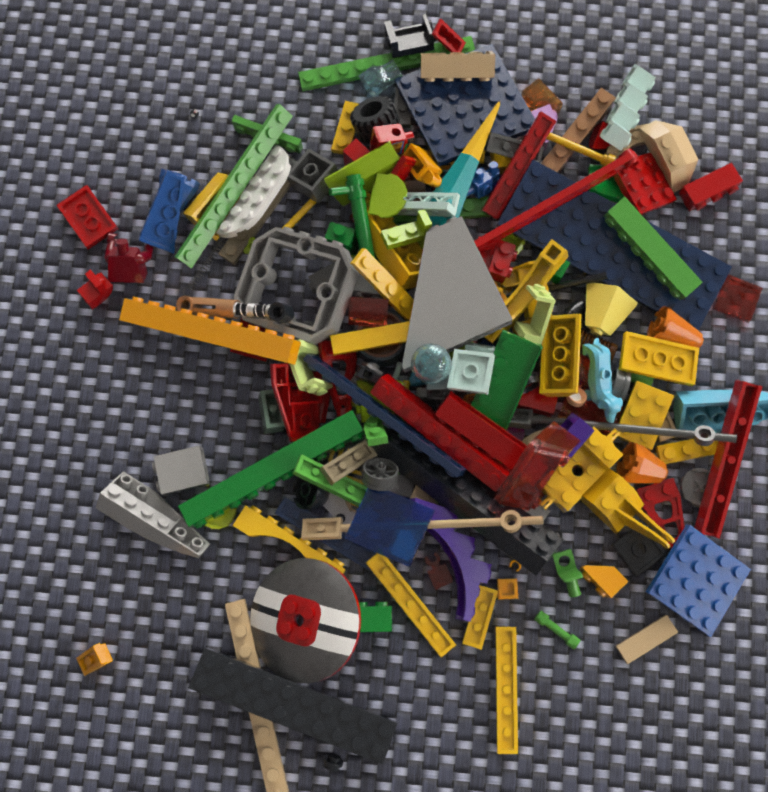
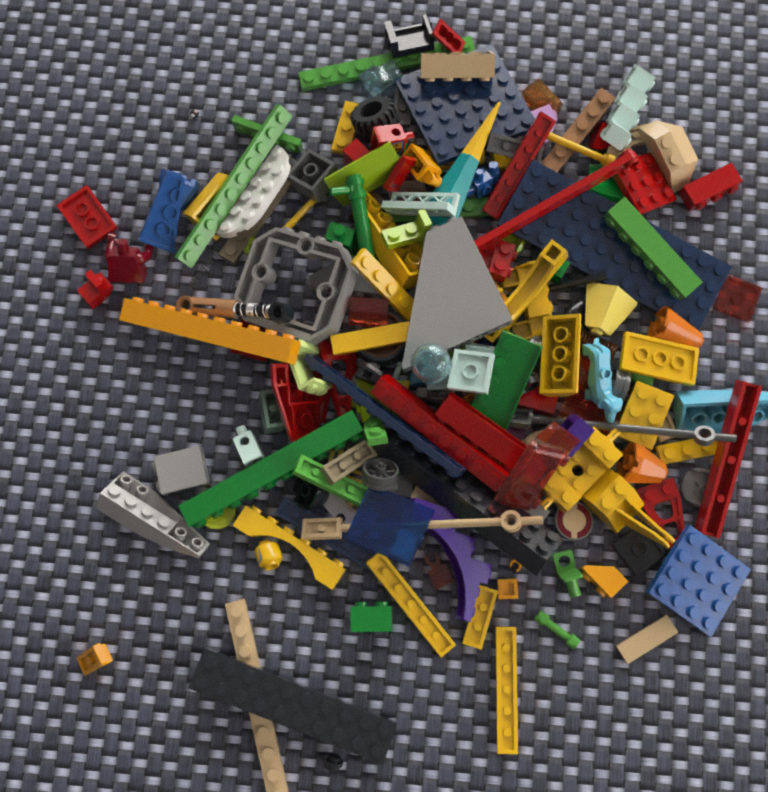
(247, 446): none -> light aqua torso
(268, 555): none -> yellow head
(329, 624): dish -> none
(387, 196): lime piece -> none
(536, 329): yellowish green panel -> none
(575, 523): none -> tile
(578, 399): light nougat tile -> none

